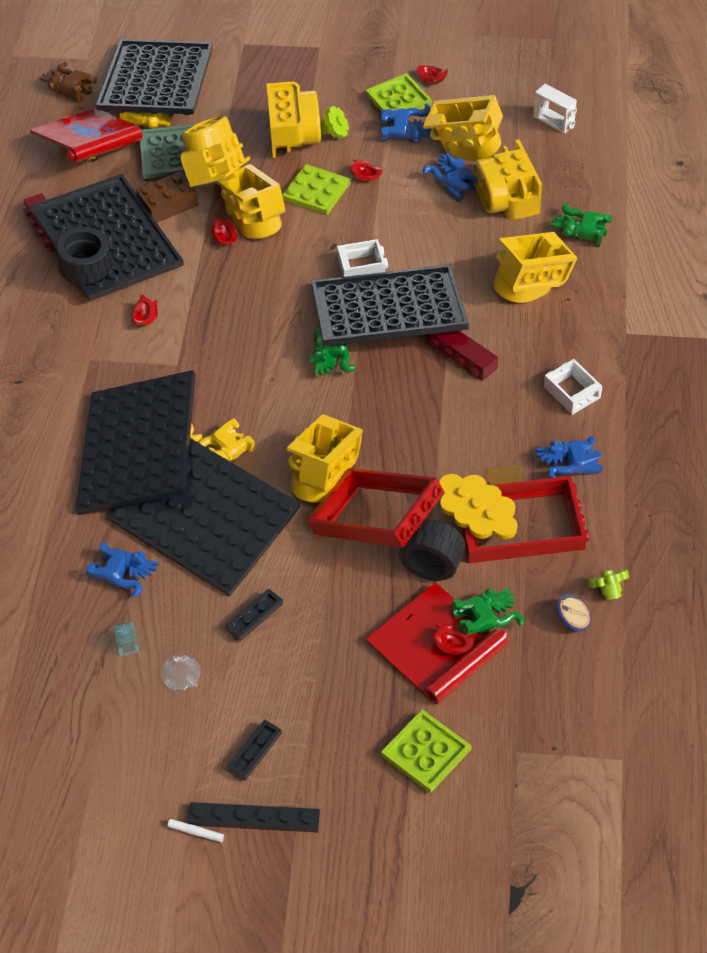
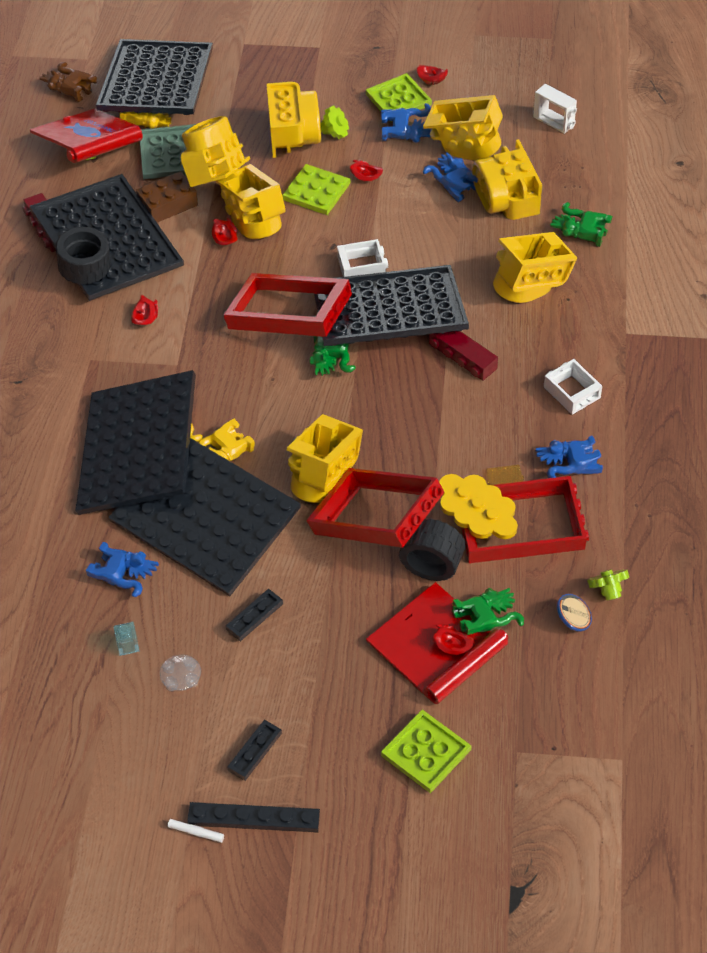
(338, 290): none -> red window

